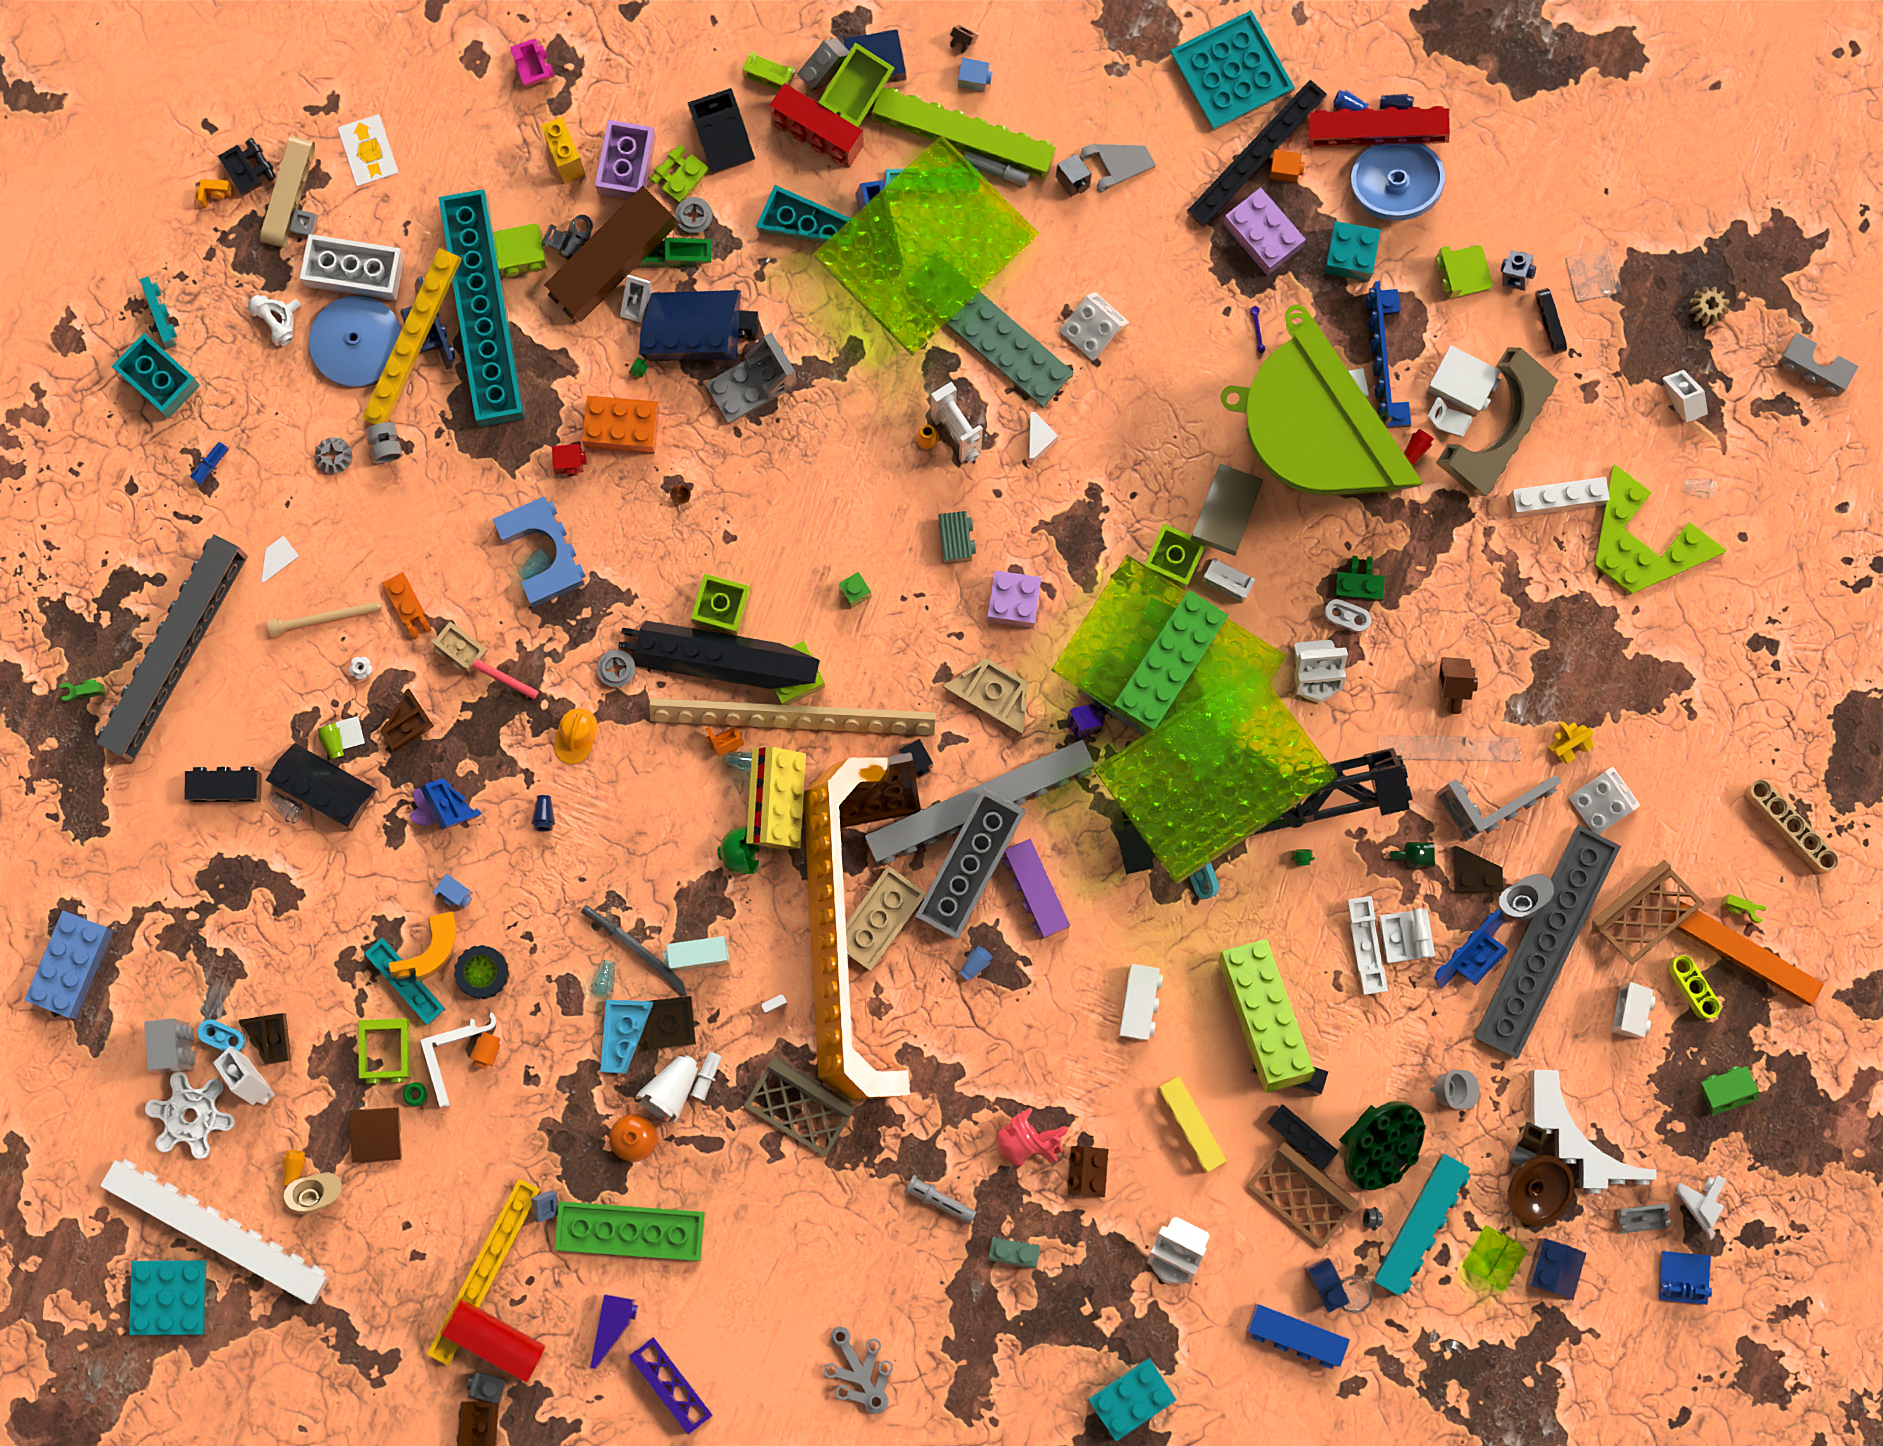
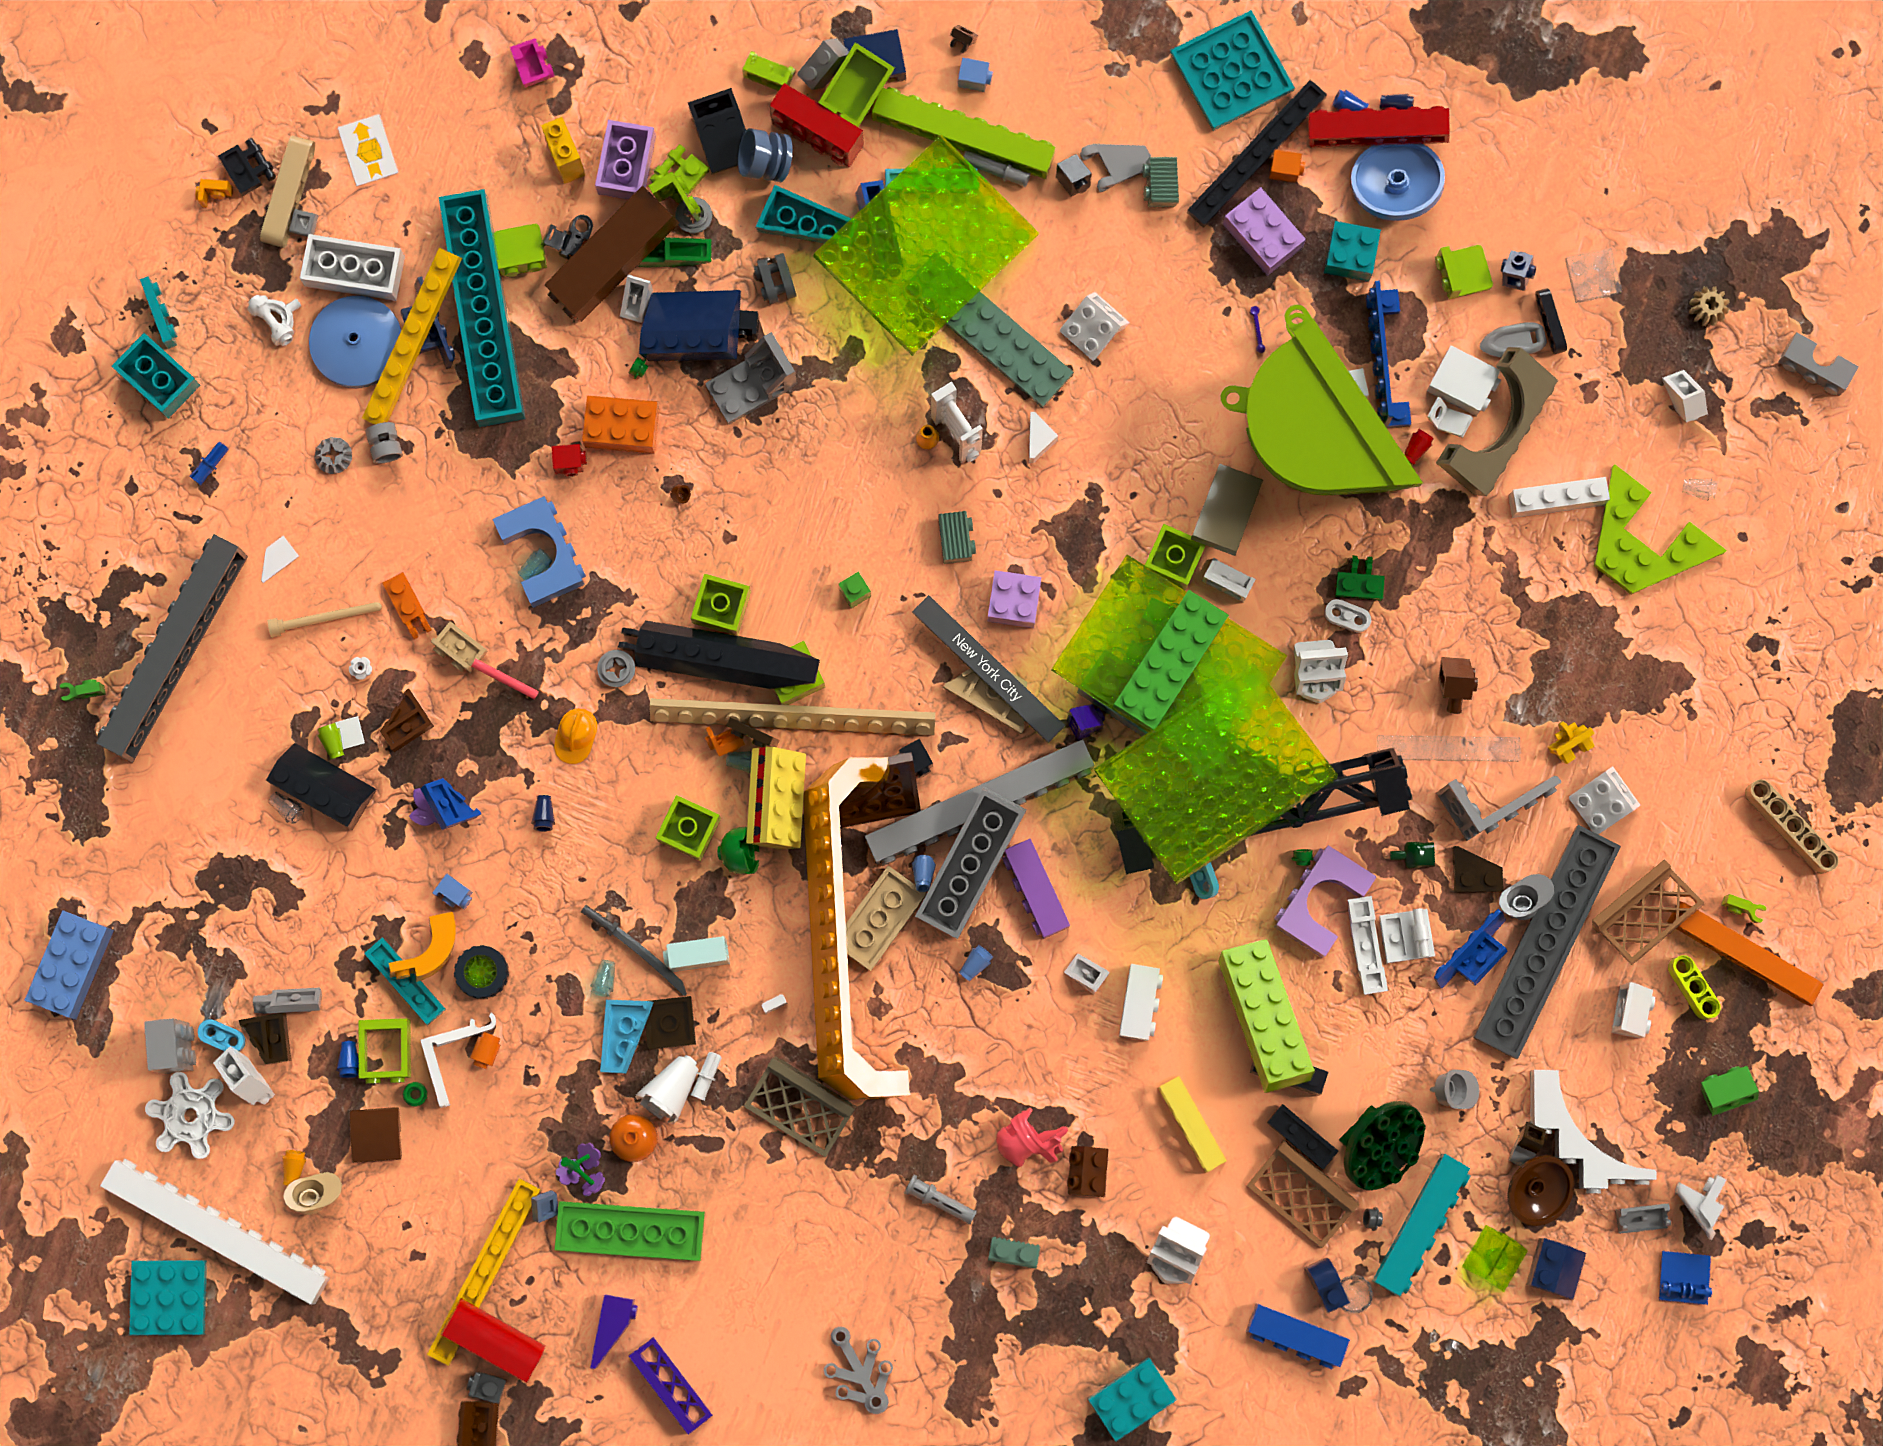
(223, 785): black brick -> none
(289, 1001): none -> light grey hinge
(348, 1060): none -> blue cone
(570, 1170): none -> medium lavender plant
(667, 185): none -> lime bracket
(688, 828): none -> lime brick
(759, 738): none -> dark brown wing
(764, 271): none -> dark grey brick
(765, 155): none -> sand blue wheel
(923, 872): none -> medium blue cone
(988, 669): none -> dark grey tile
(1086, 973): none -> white slope
(1161, 182): none -> sand green brick
(1296, 920): none -> lavender arch
(1514, 336): none -> light grey piece

